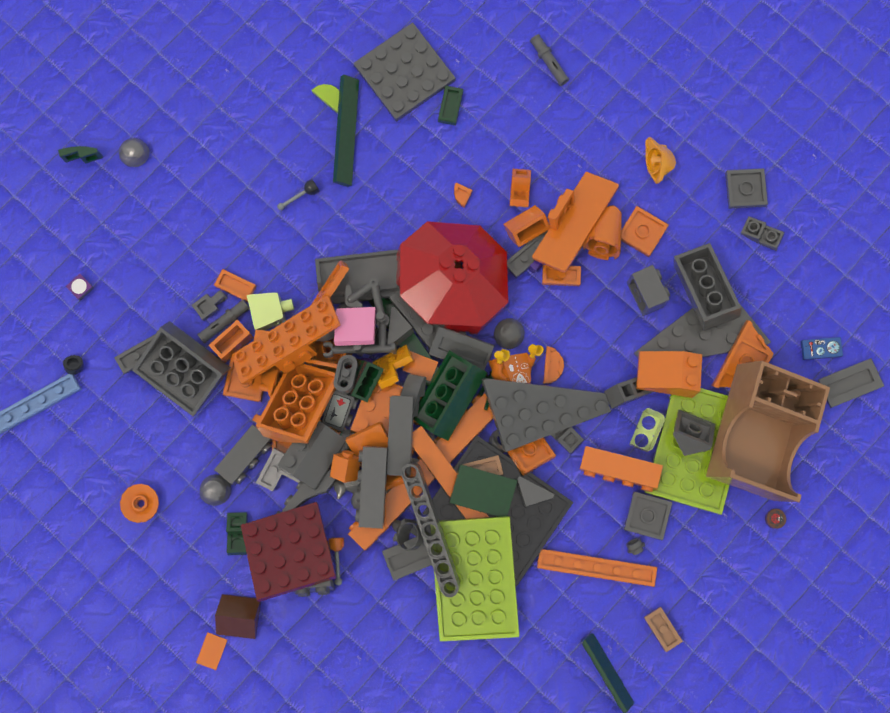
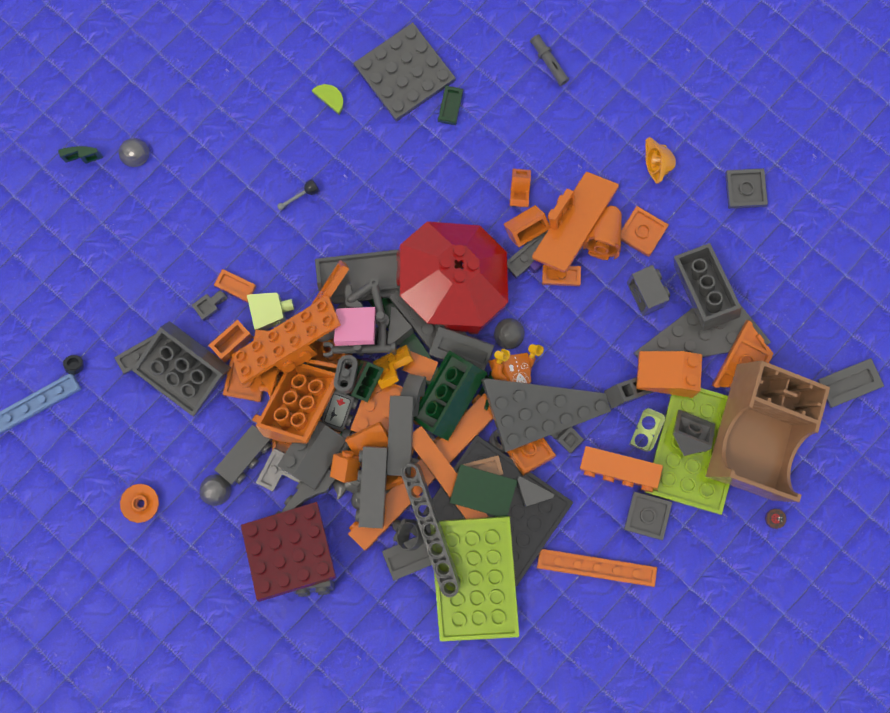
(79, 287): tile -> none
(211, 651): orange sticker -> none
(223, 321): dark grey pin -> none
(235, 539): dark green slope -> none
(237, 616): reddish brown slope -> none
(336, 545): hinge -> none
(346, 131): dark green tile -> none
(462, 194): orange tile -> none
(553, 365): orange tile -> none
(607, 672): slope -> none
(635, 546): dark grey plate -> none
(663, 629): medium nougat plate -> none
(762, 234): dark grey slope -> none
(821, 348): blue tile -> none

